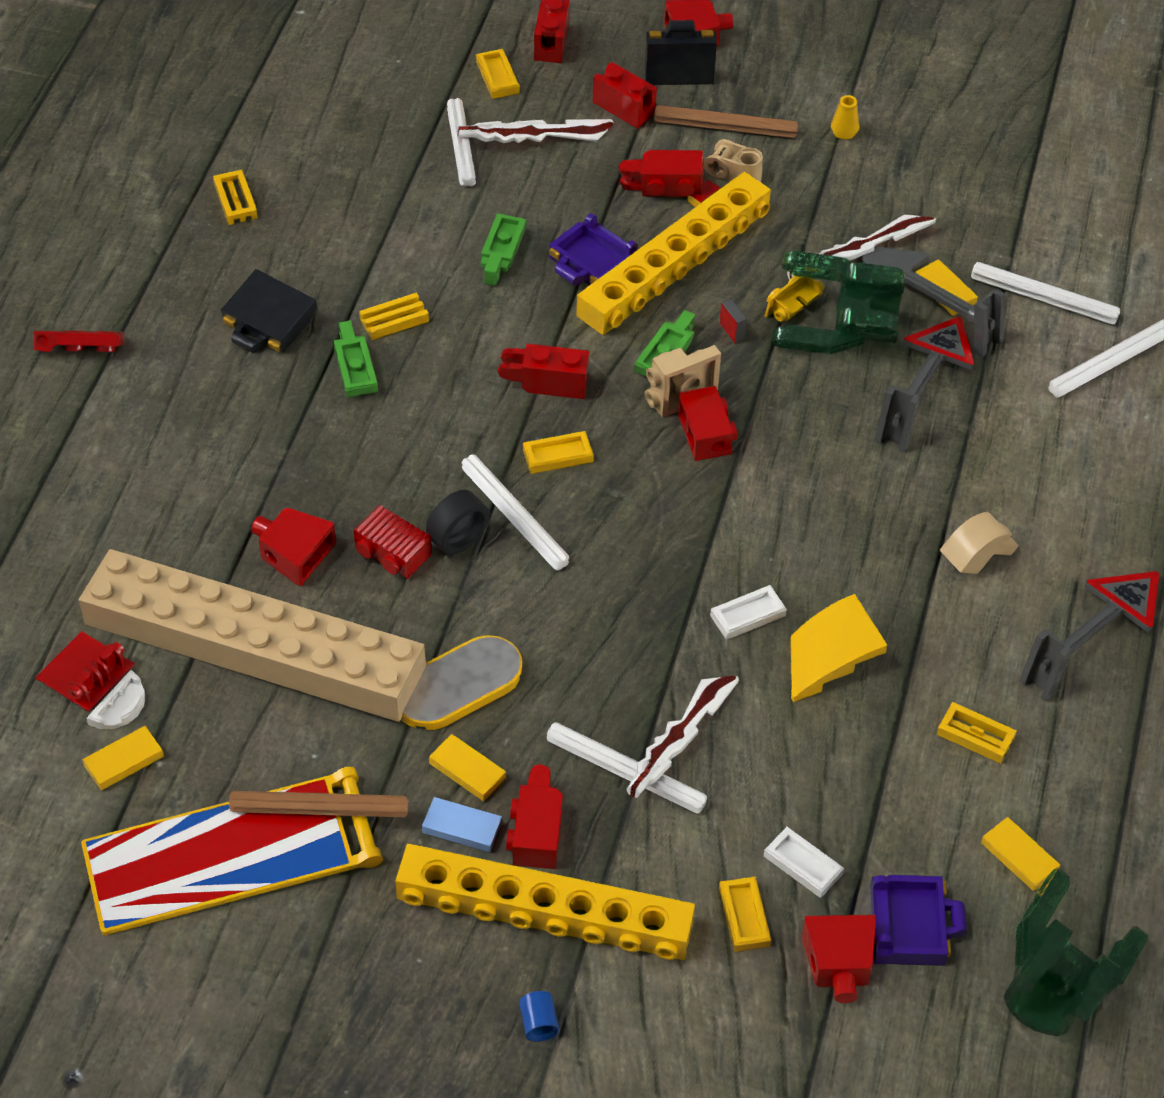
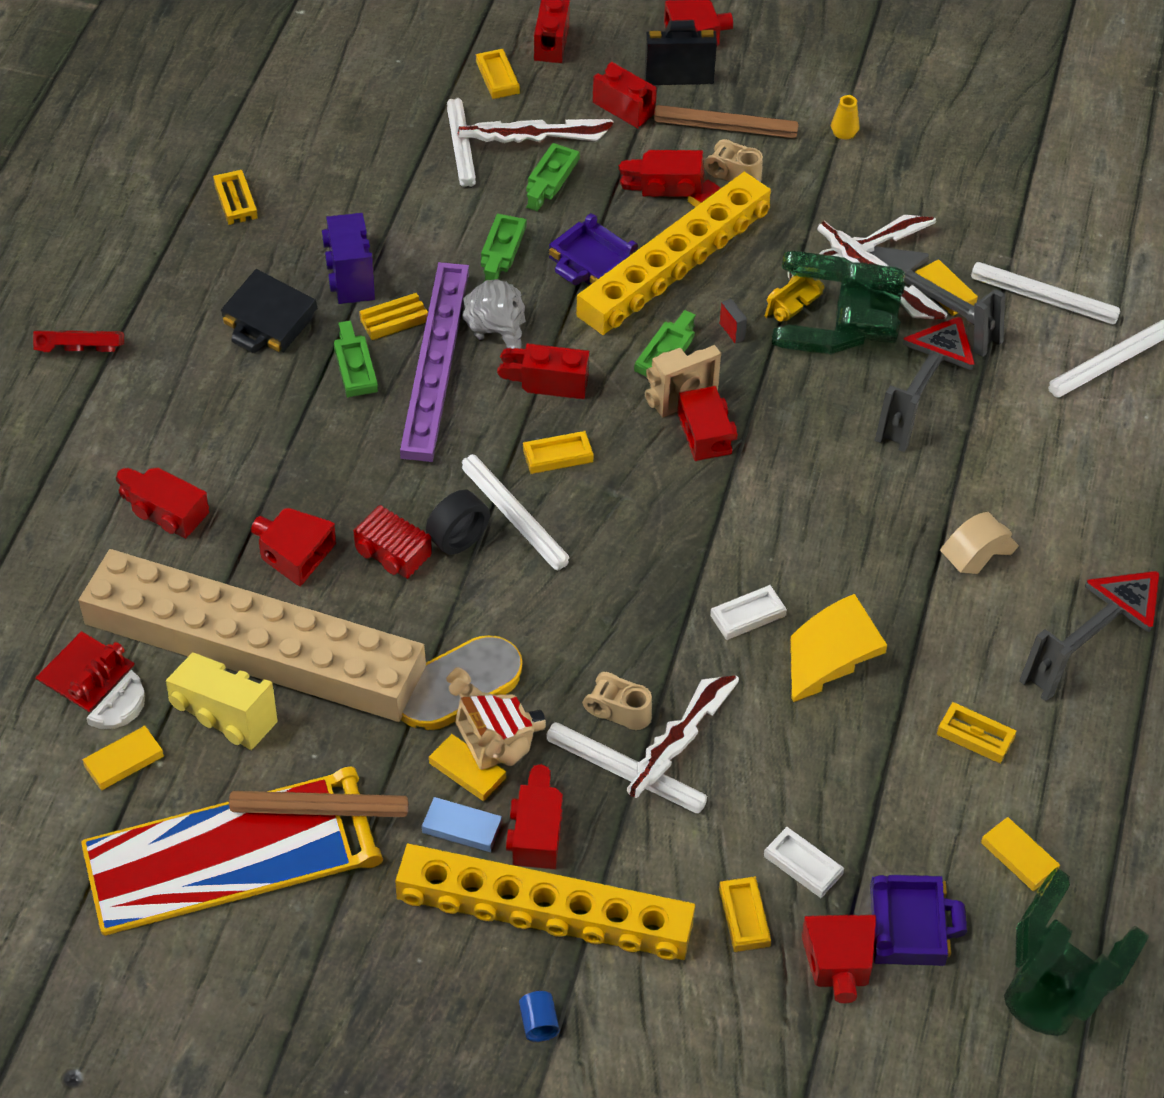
(164, 499): none -> red hinge
(223, 700): none -> light yellow wedge
(349, 258): none -> dark purple wedge
(434, 363): none -> medium lavender plate
(492, 724): none -> tan torso
(497, 309): none -> light grey hair
(550, 174): none -> bright green hinge
(617, 701): none -> tan piece
(912, 299): none -> white sword

